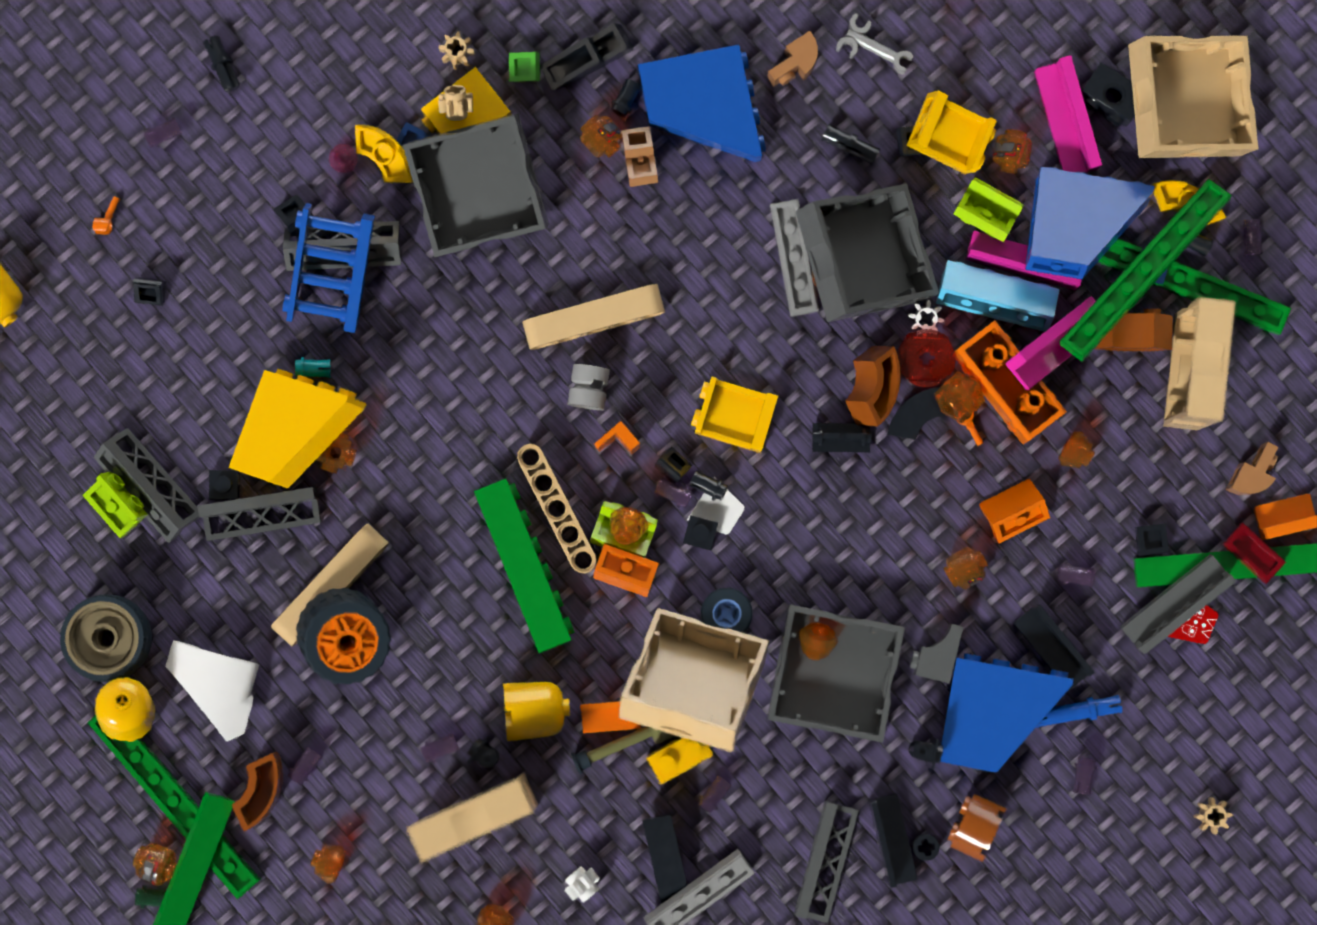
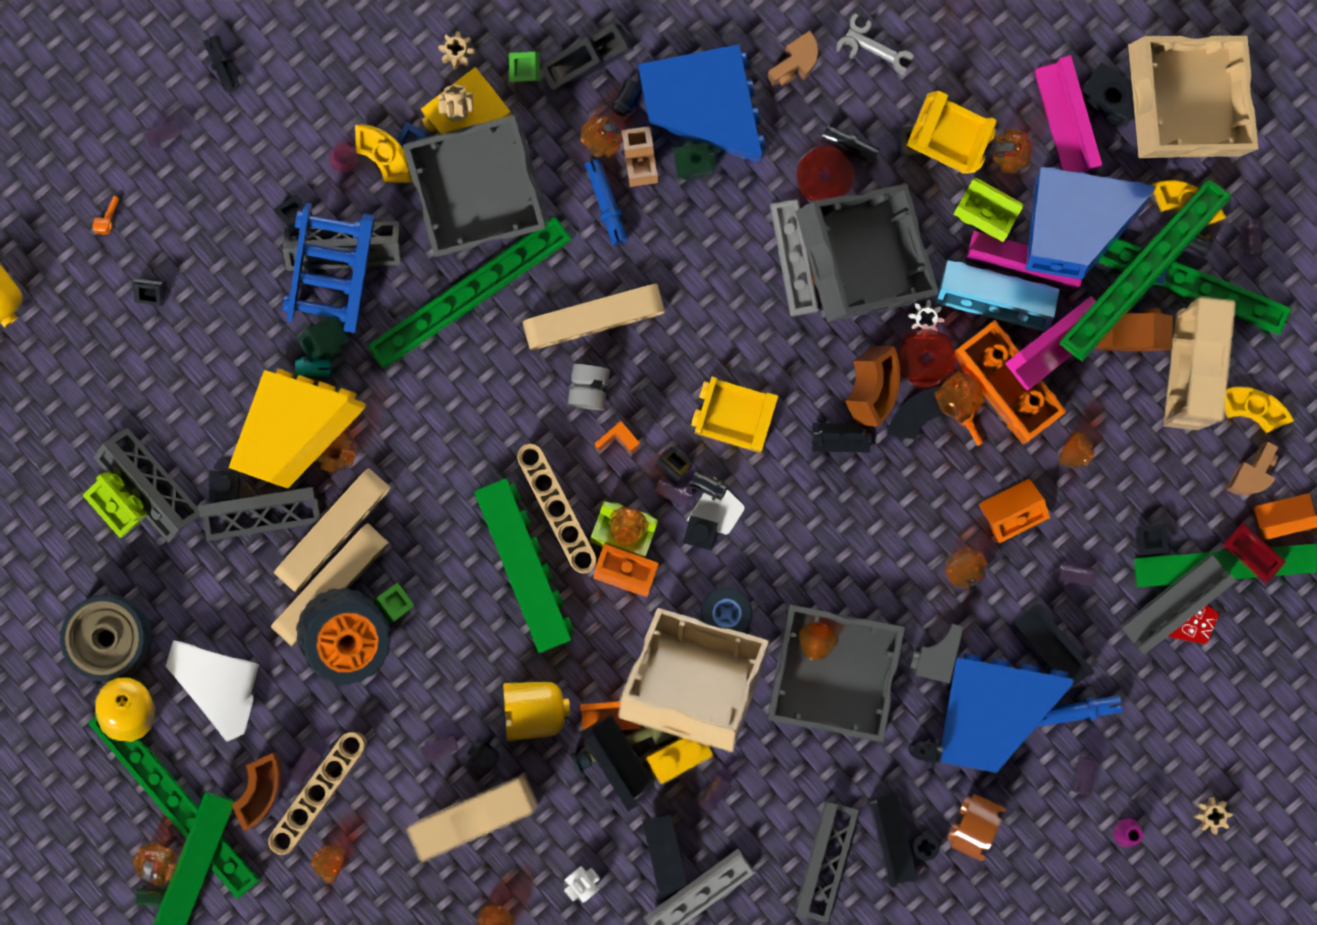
(308, 803): none -> tan beam
(323, 340): none -> clear green brick
(332, 530): none -> tan beam
(393, 603): none -> bright green plate
(468, 293): none -> green tile
(610, 213): none -> blue pin
(617, 760): none -> black panel
(694, 161): none -> clear green brick
(814, 163): none -> clear red plate
(1122, 830): none -> magenta cone
(1257, 406): none -> yellow tile

